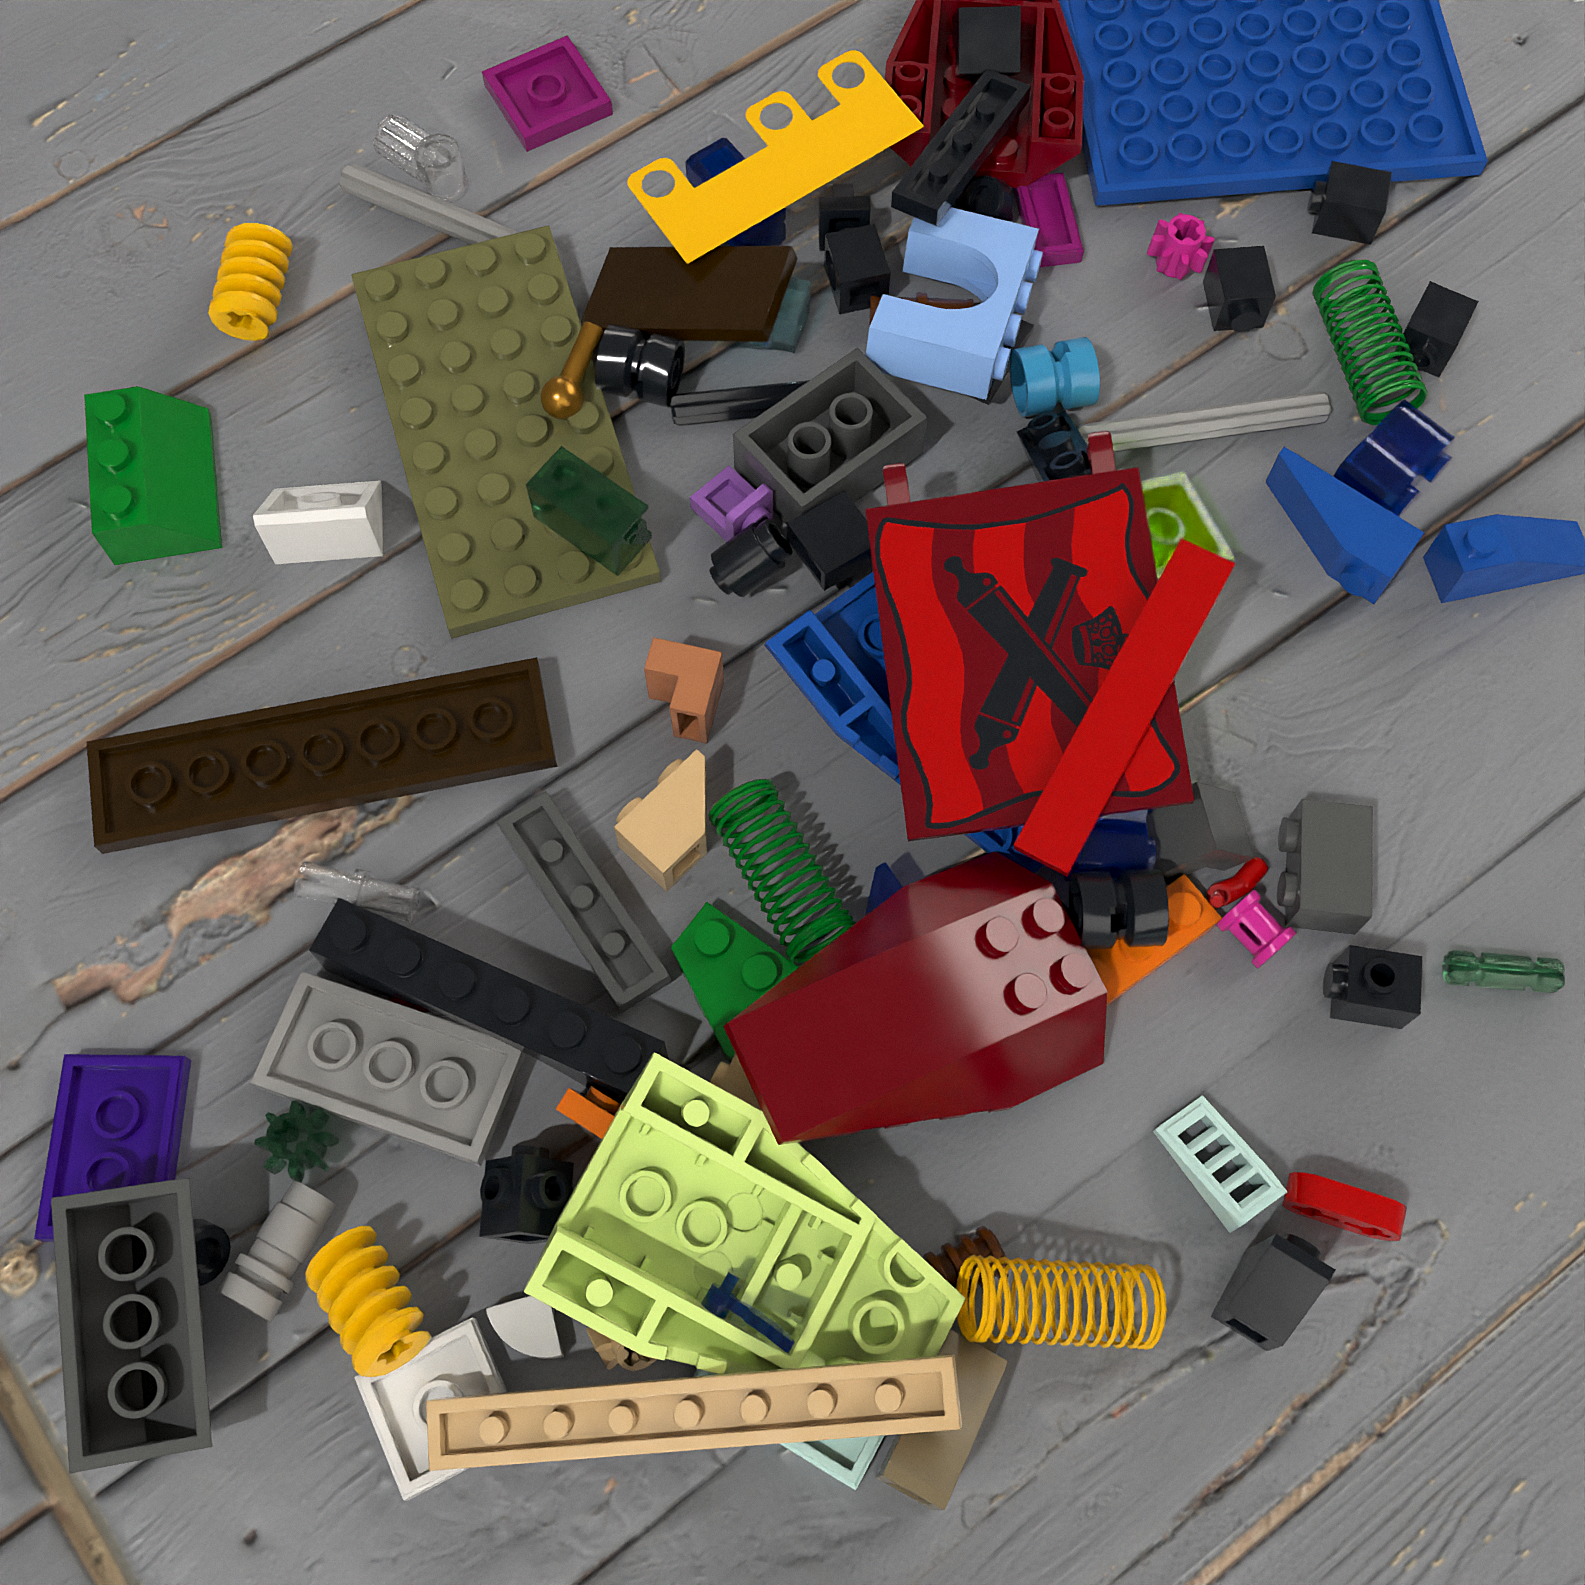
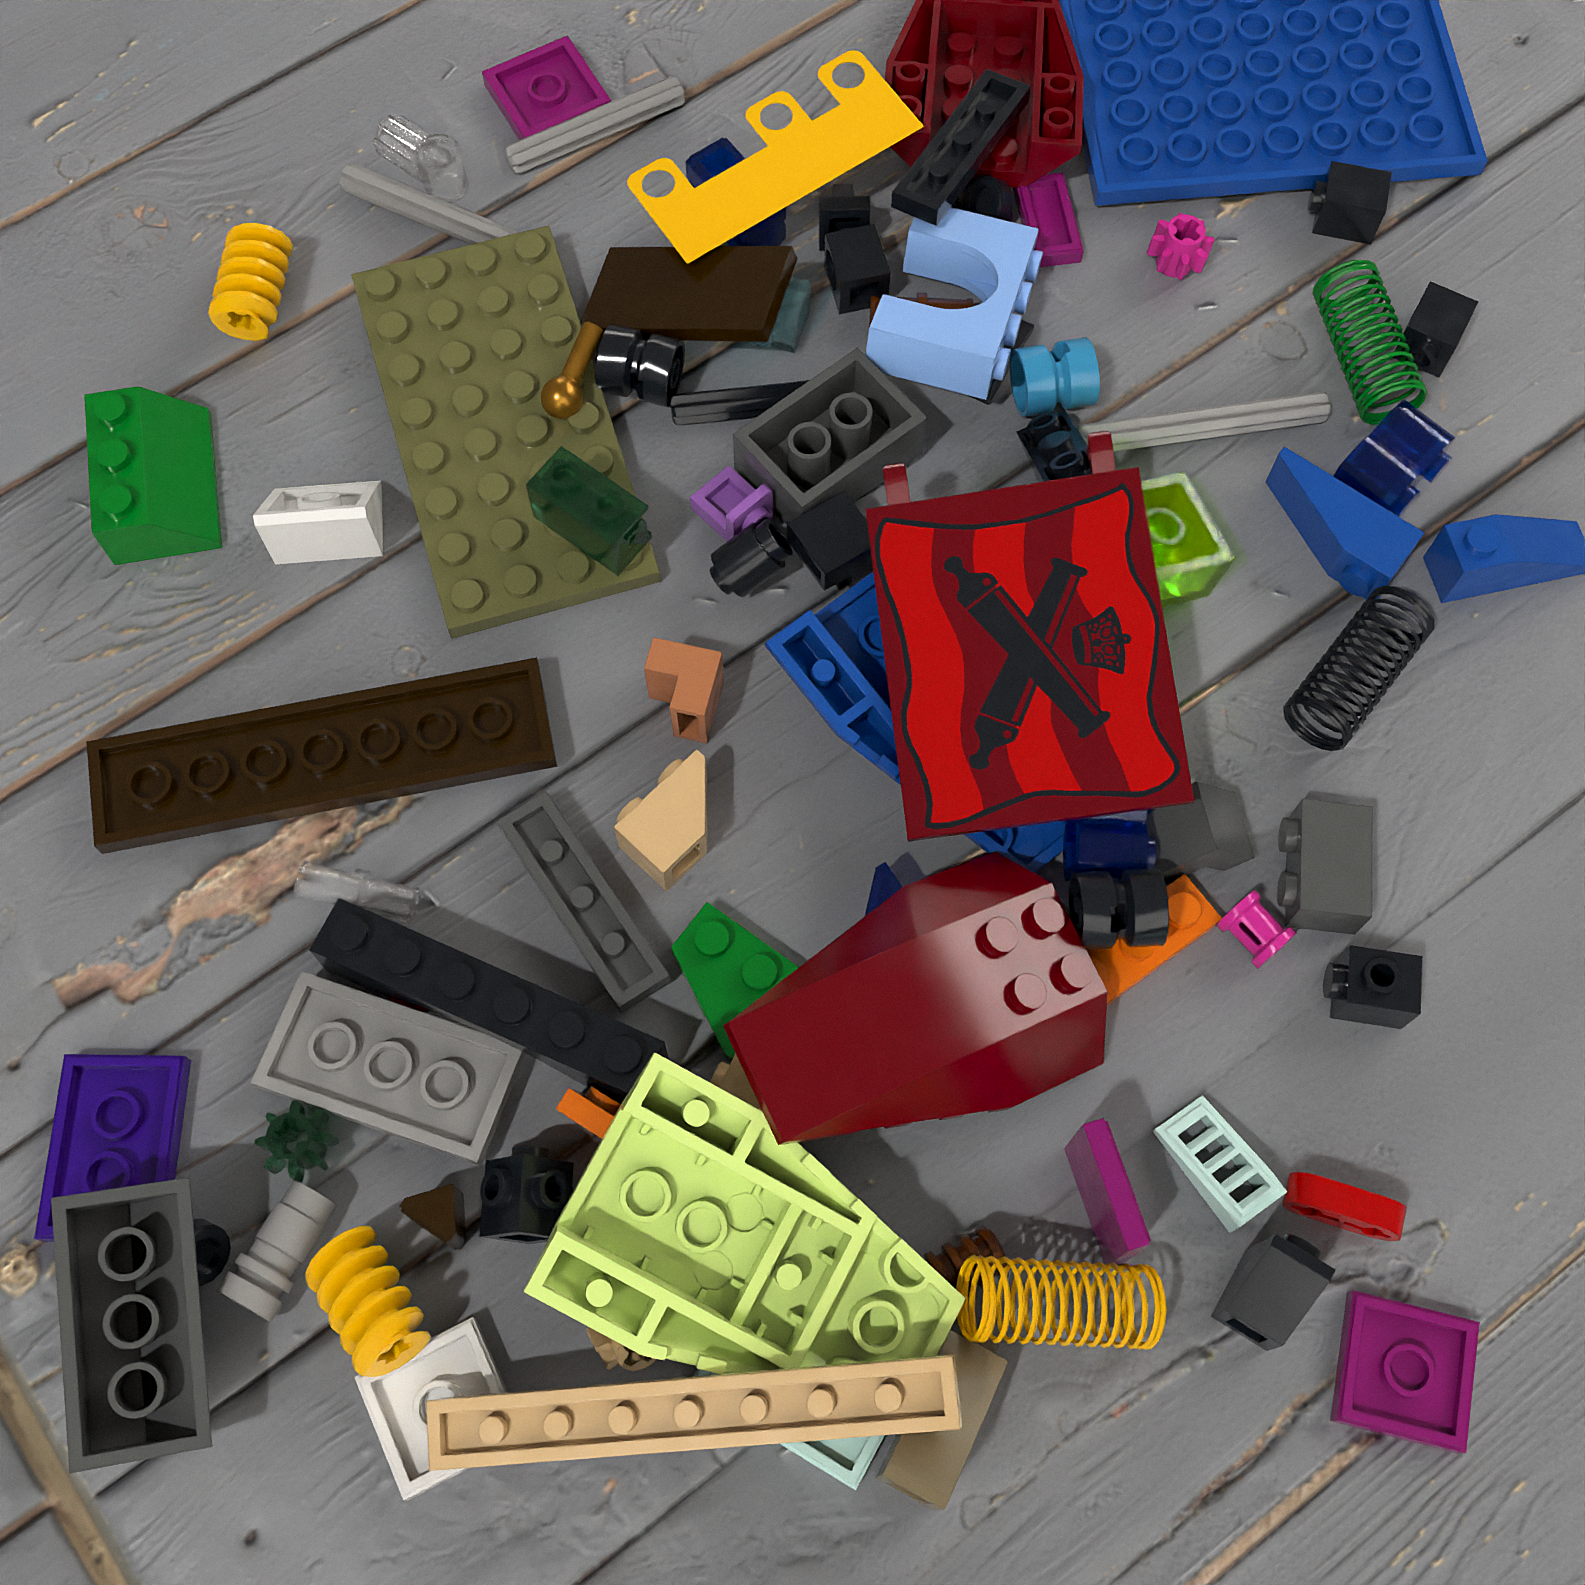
(439, 1213): none -> dark brown slope
(527, 1327): white tile -> none
(594, 125): none -> light grey axle
(720, 1301): clear blue piece -> none
(809, 931): green piece -> none
(986, 40): black piece -> none
(1106, 1192): none -> magenta tile
(1124, 707): red tile -> none
(1239, 288): black brick -> none
(1243, 882): red piece -> none
(1385, 630): none -> black piece
(1405, 1372): none -> magenta tile
(1503, 971): clear green axle -> none

